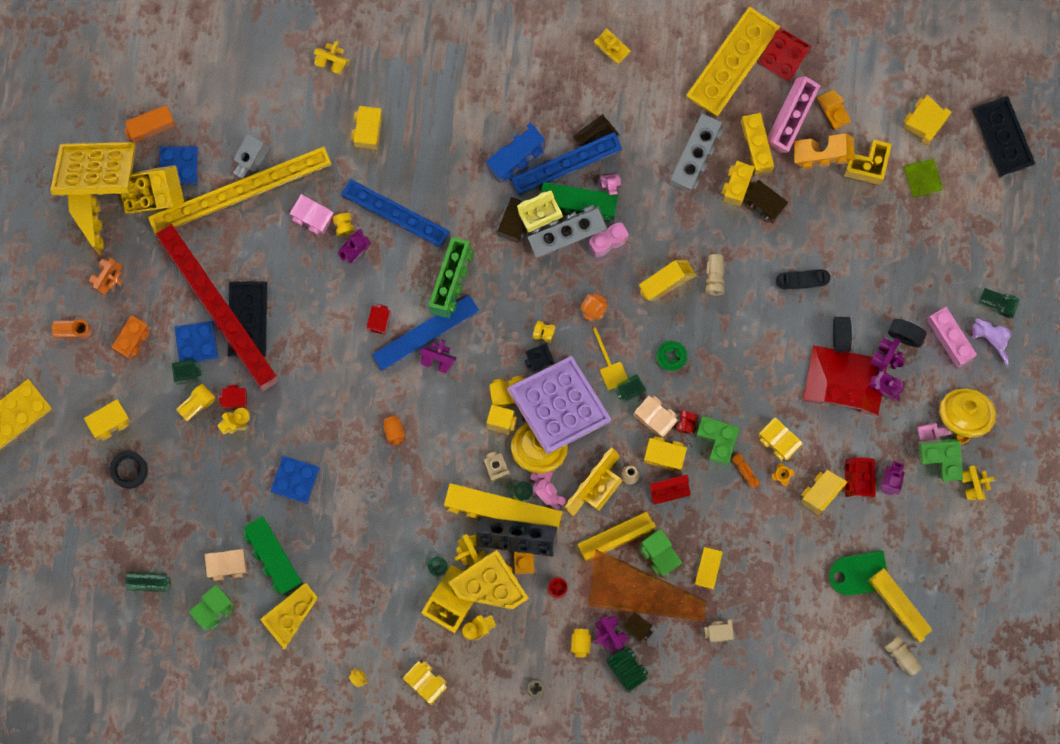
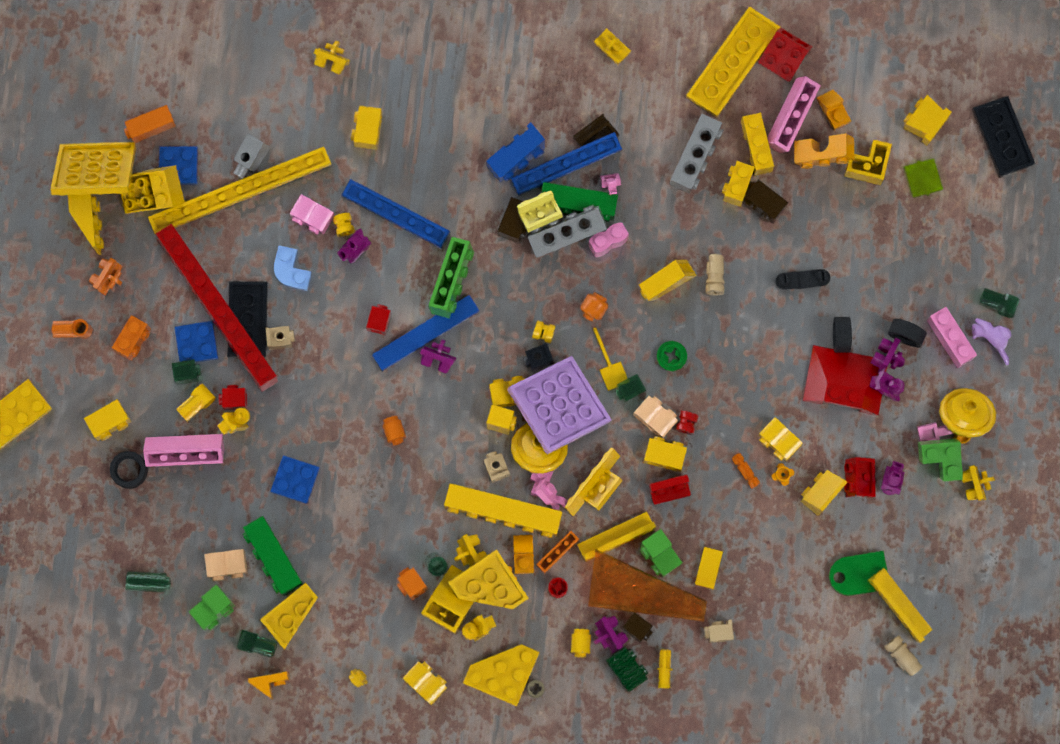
(184, 450): none -> bright pink brick
(251, 643): none -> clear green piece
(264, 683): none -> light orange slope
(274, 343): none -> tan brick
(285, 270): none -> light blue plate
(411, 583): none -> orange brick
(503, 674): none -> yellow plate
(516, 536): black brick -> none
(525, 490): clear green brick -> none
(557, 552): none -> orange piece
(630, 479): tan cone -> none
(664, 668): none -> yellow axle
(723, 437): bright green brick -> none

